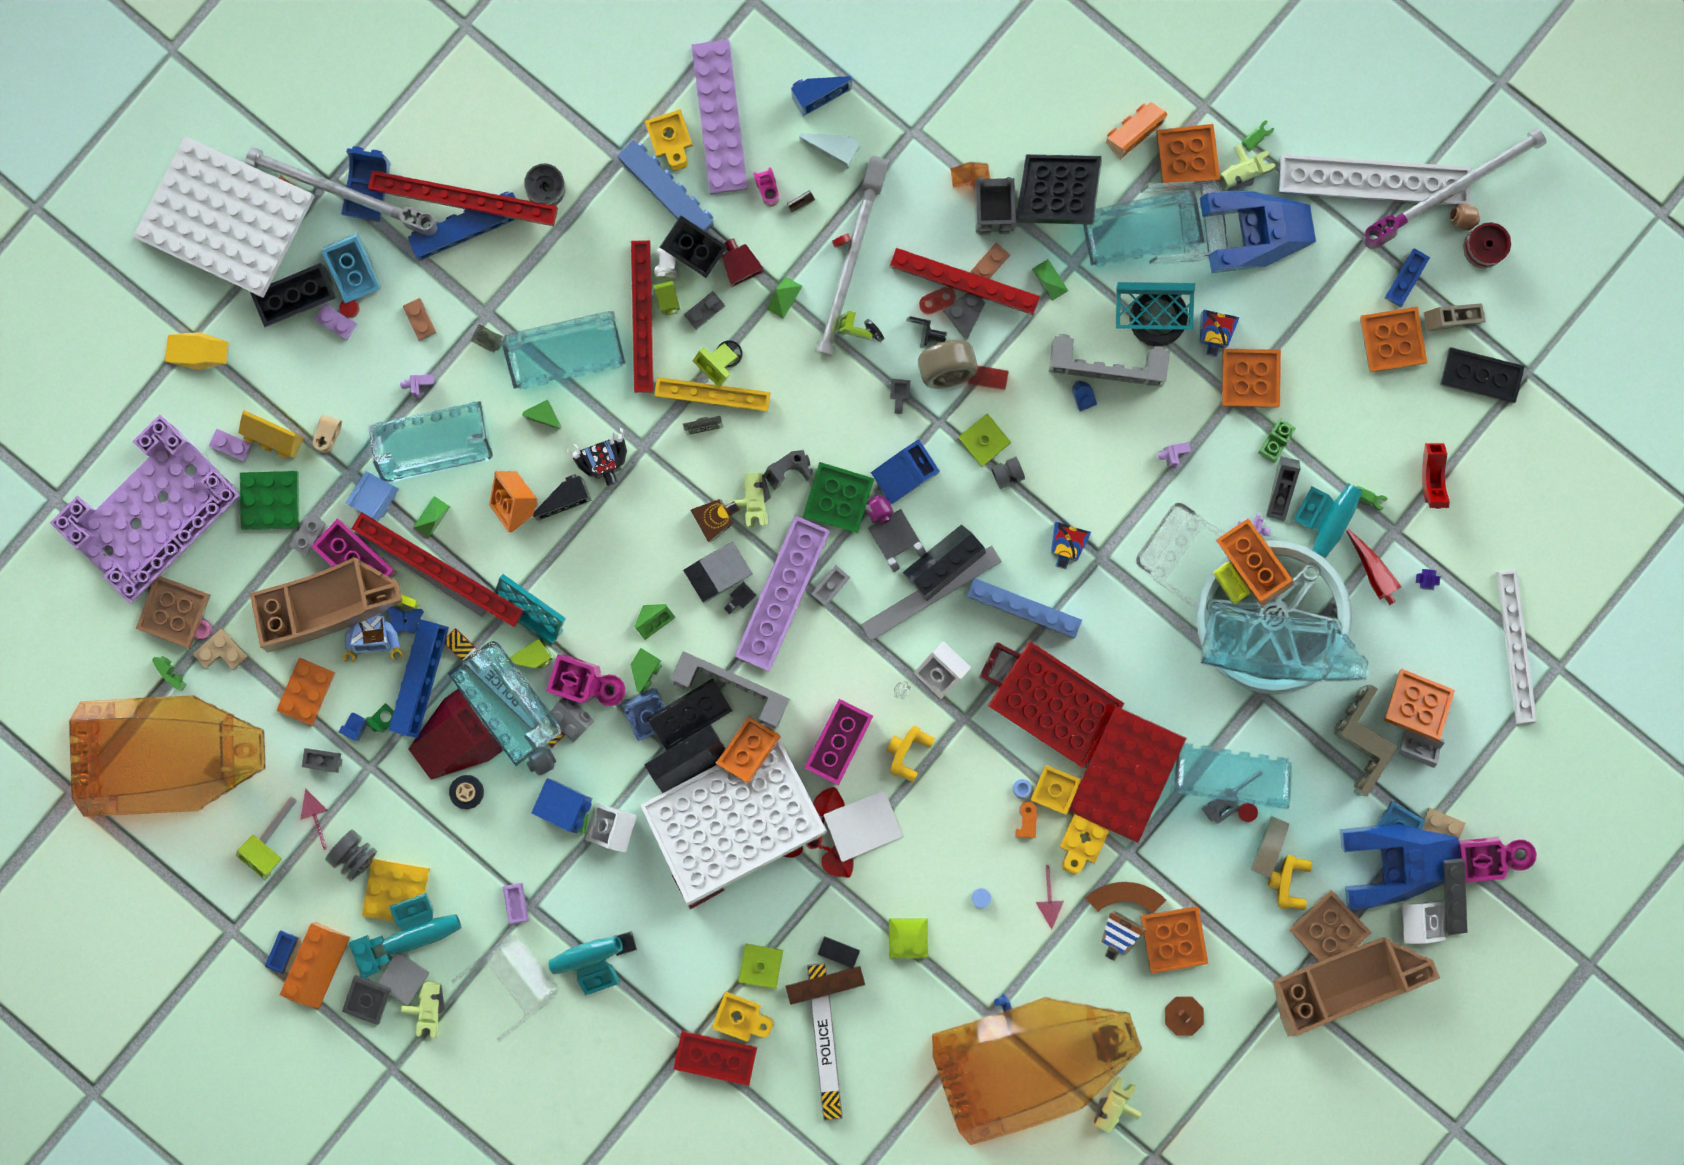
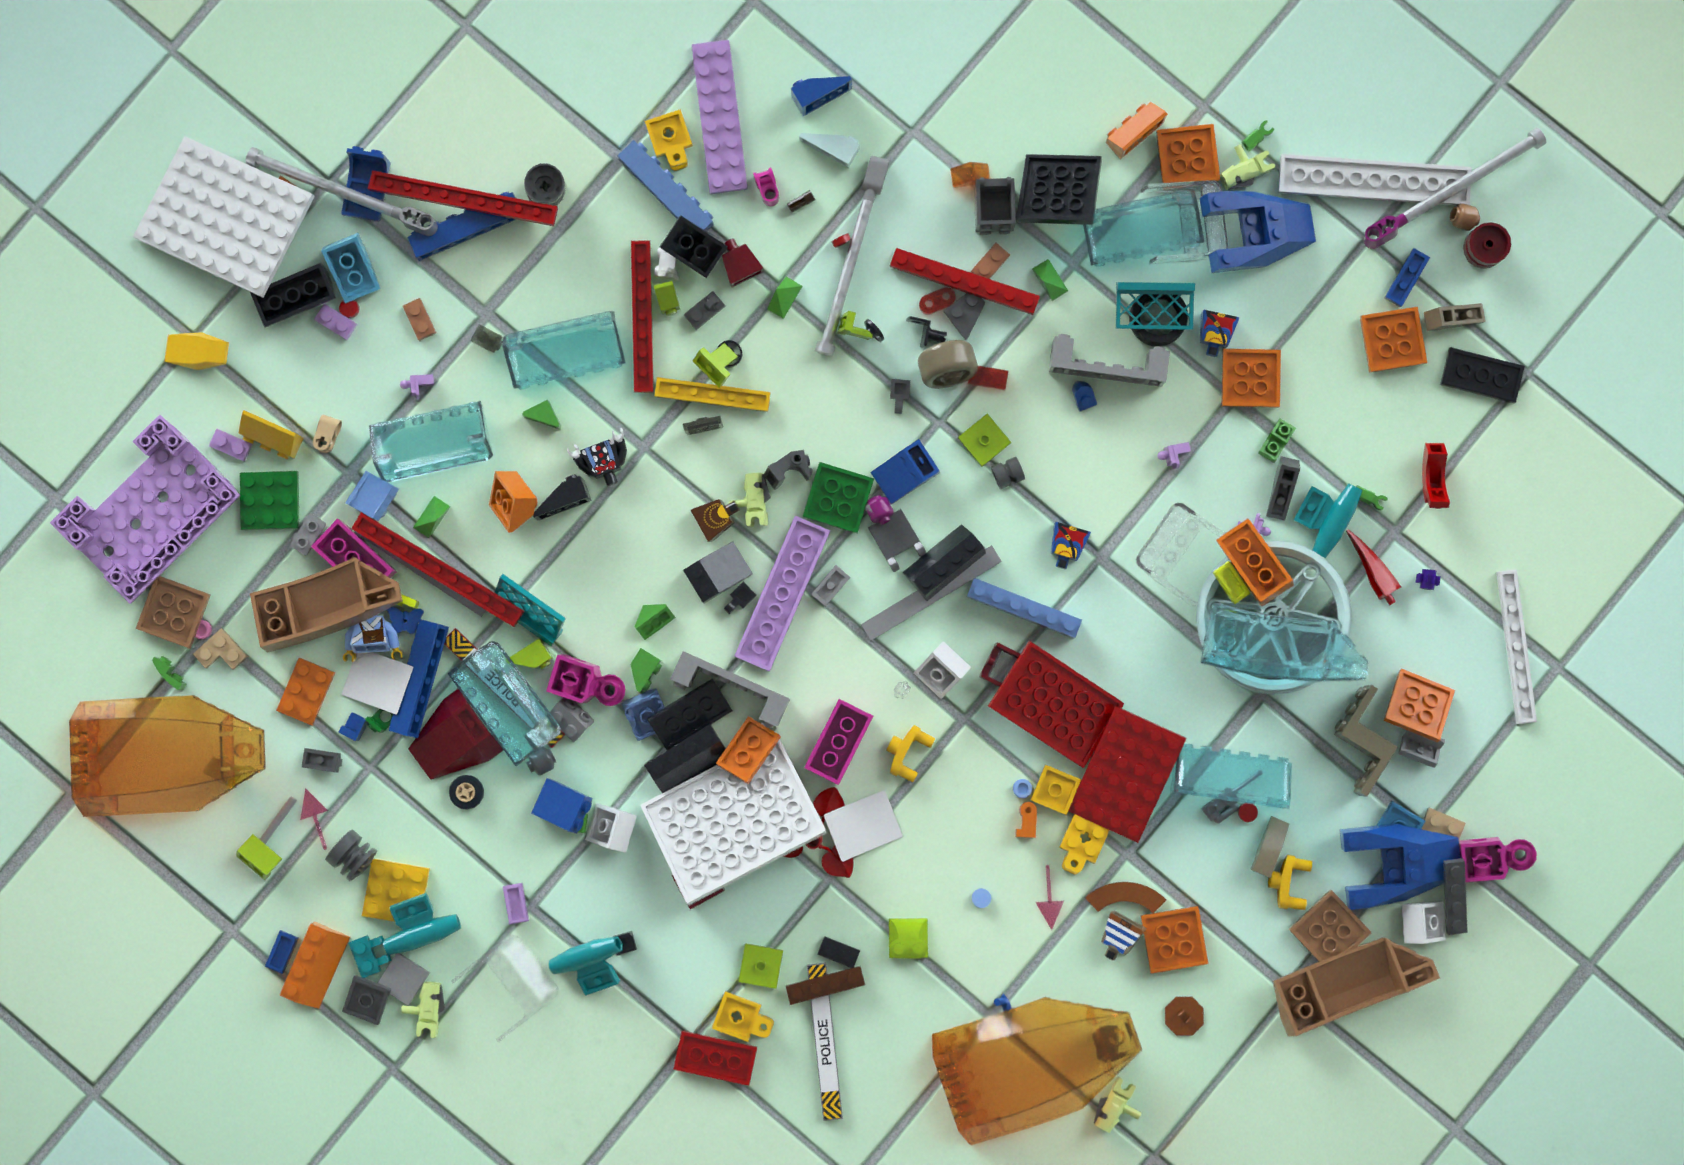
(377, 681): none -> white sticker

